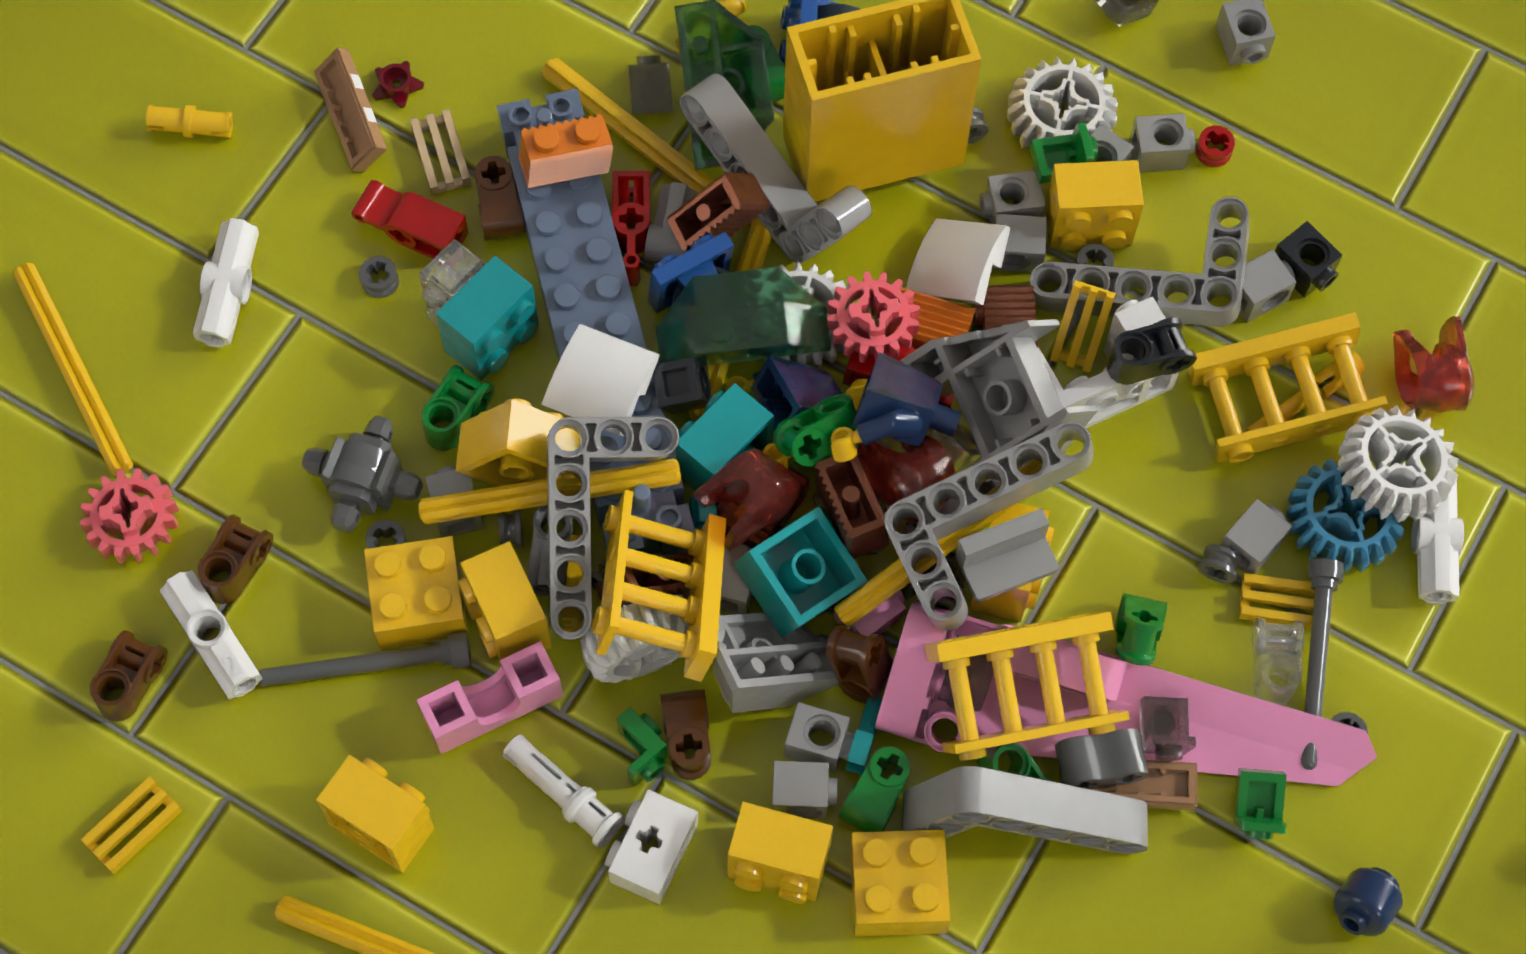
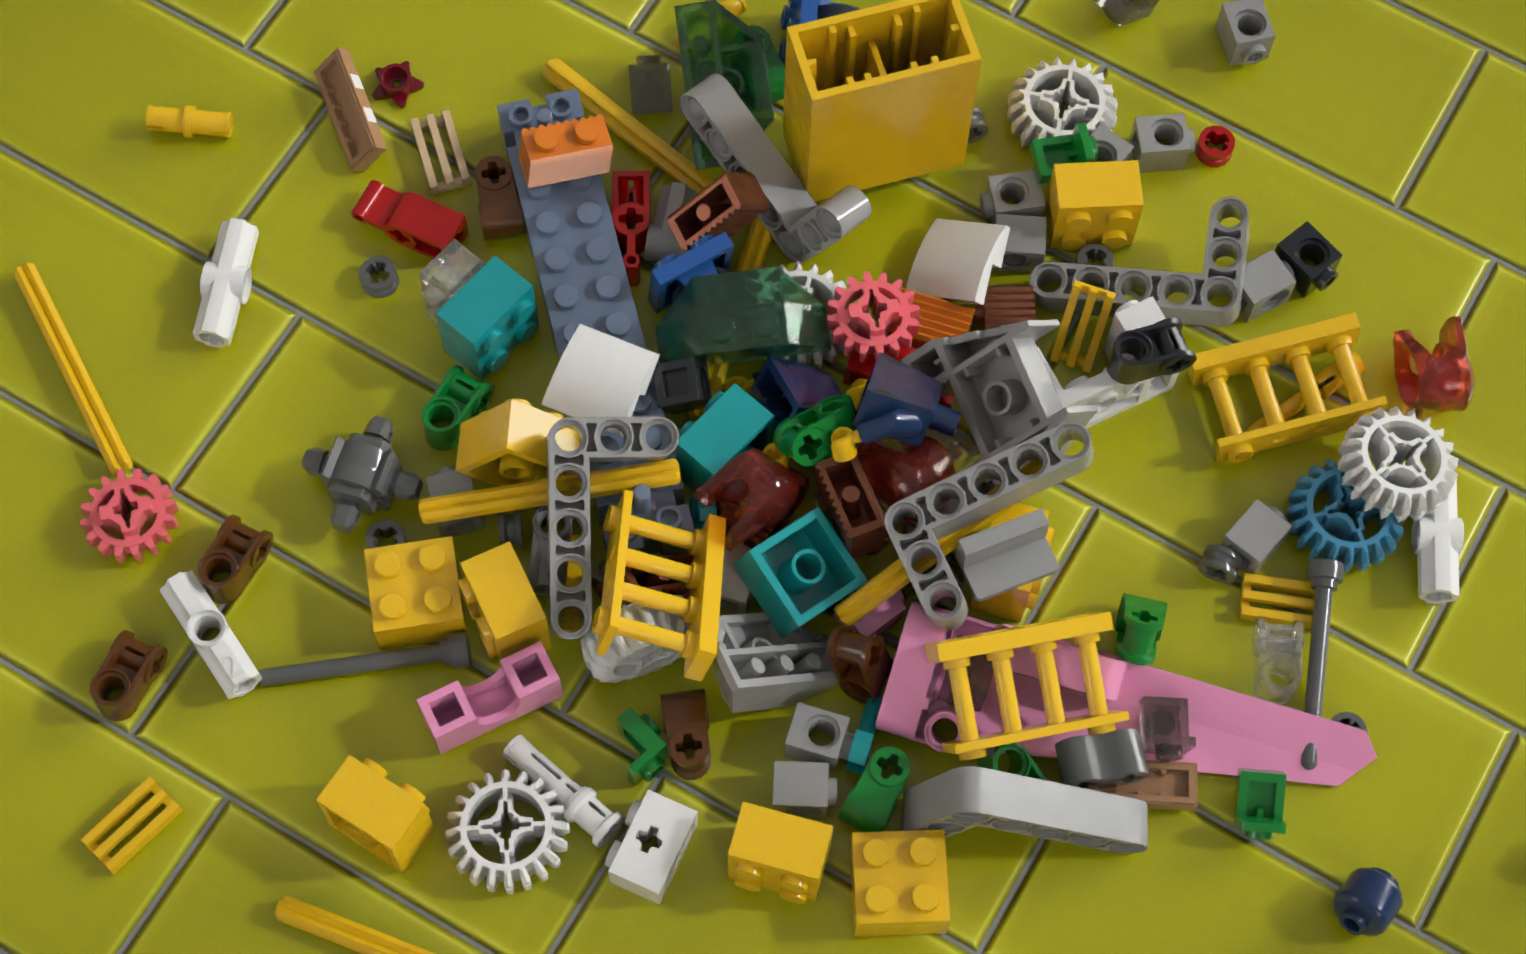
(490, 831): none -> white gear

